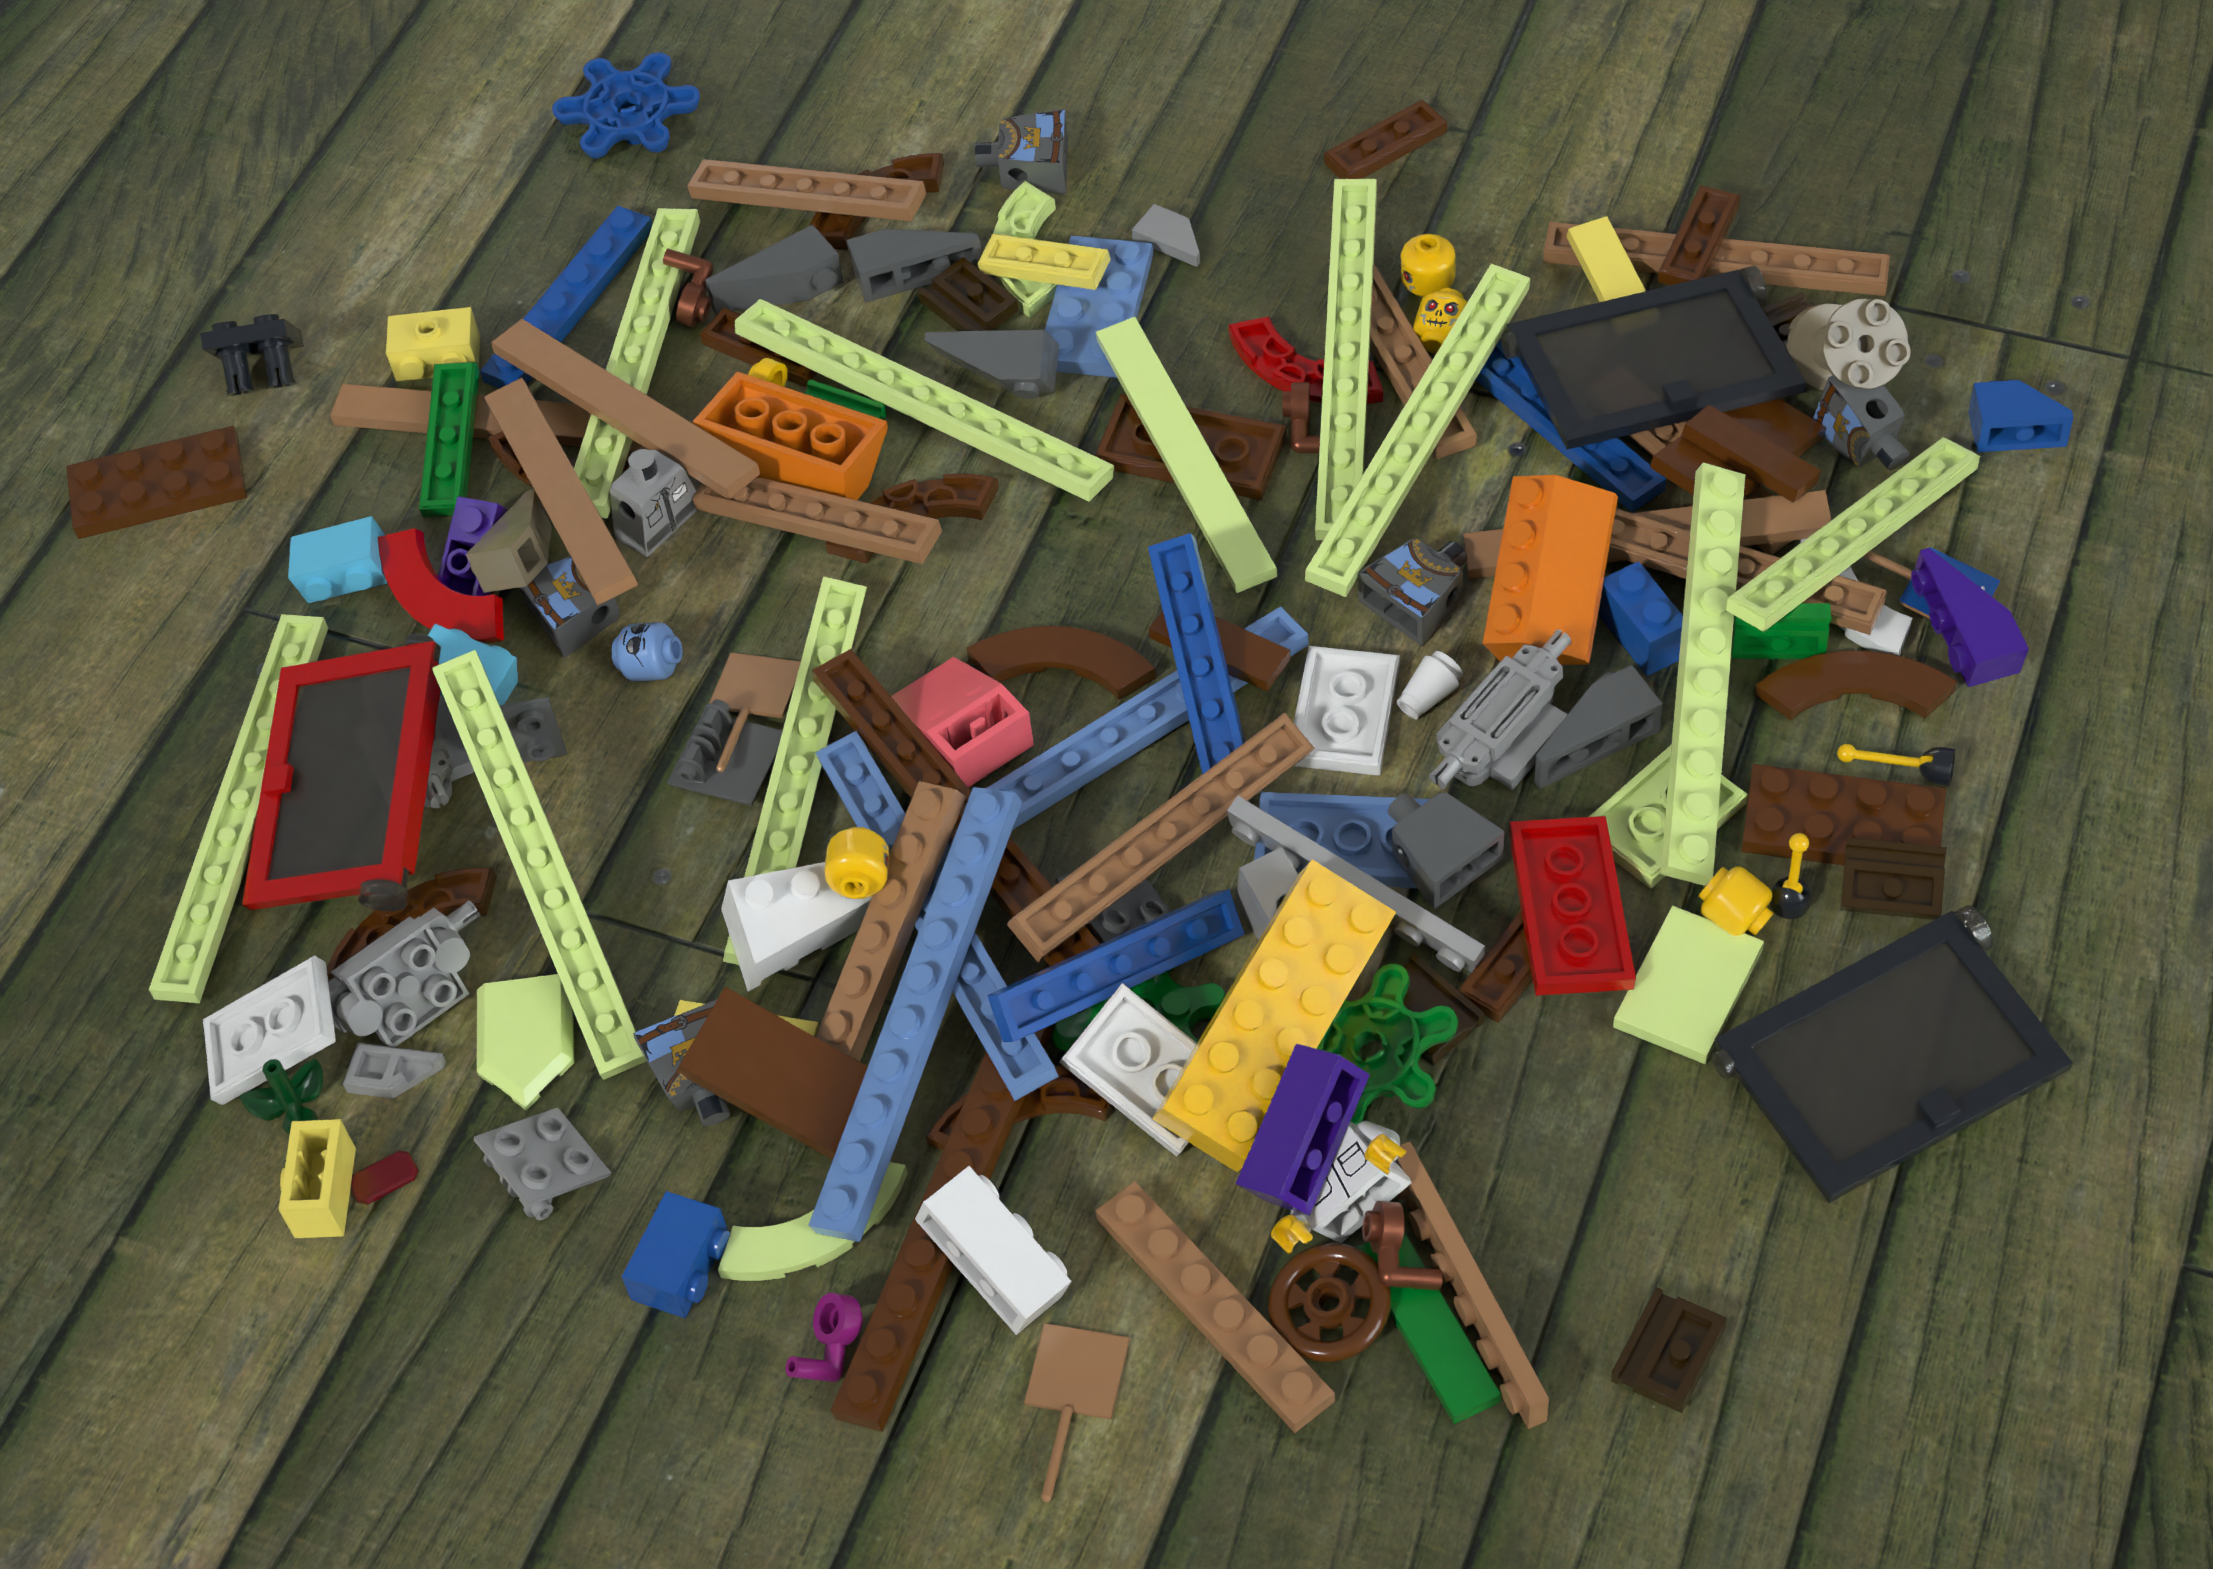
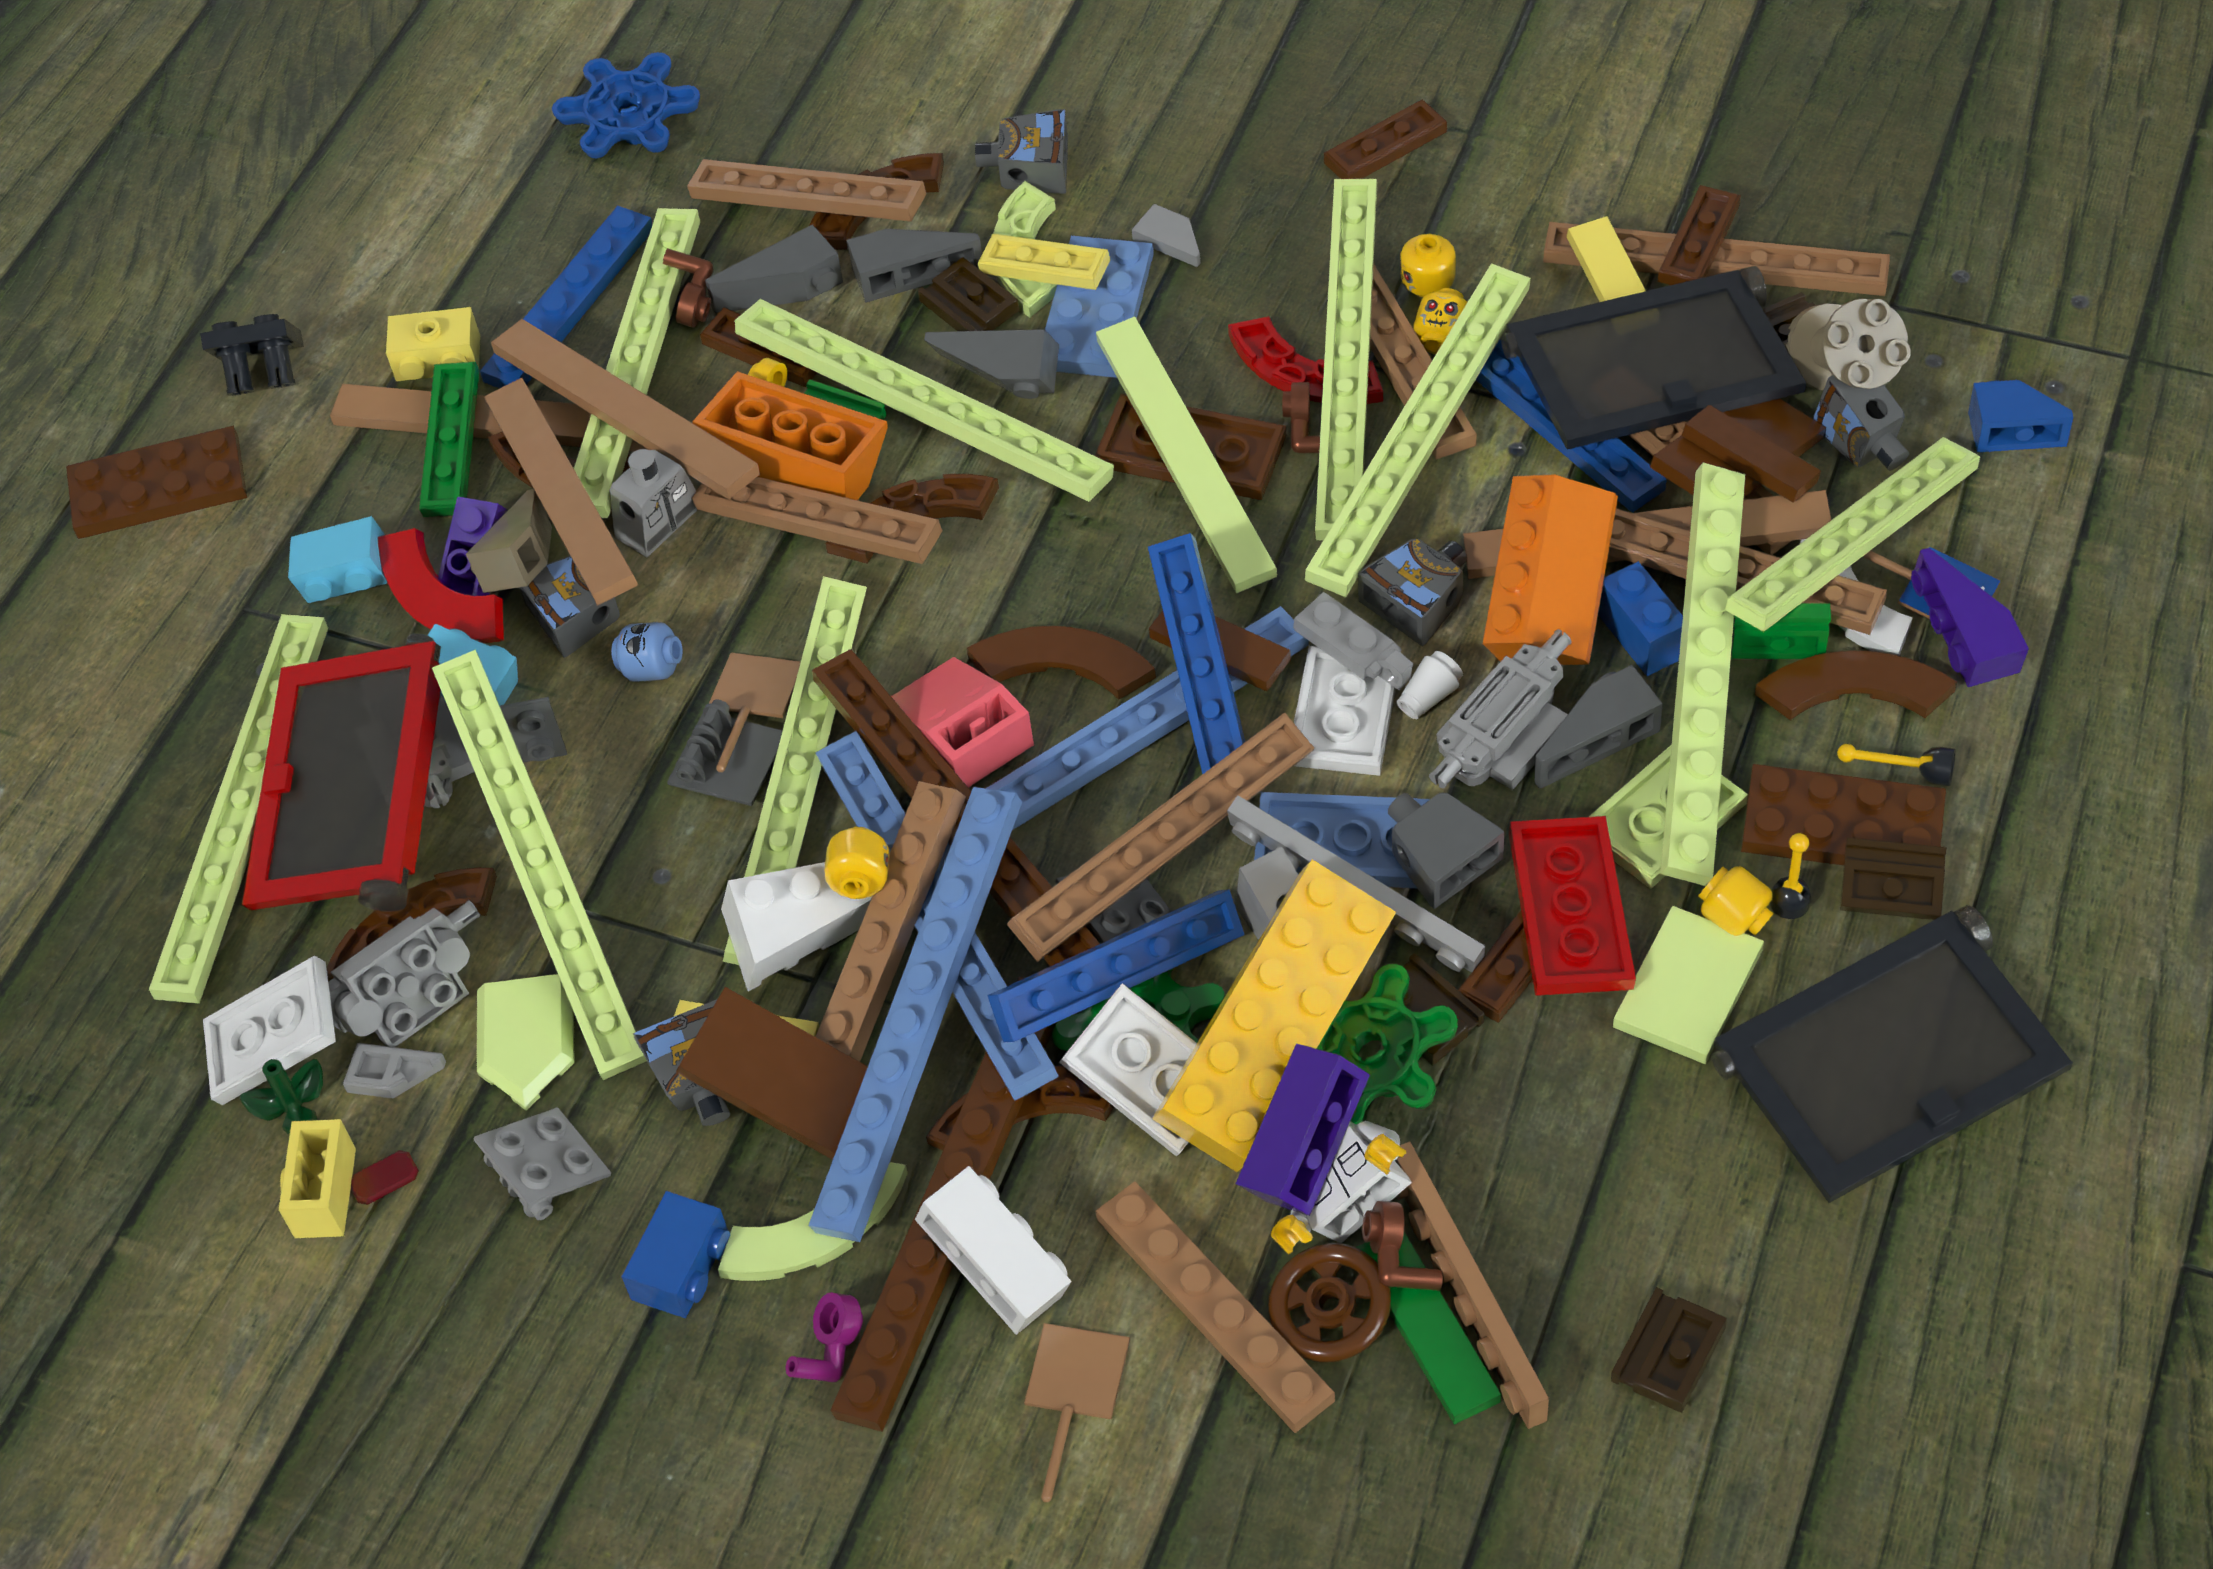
(1353, 641): none -> light grey hinge

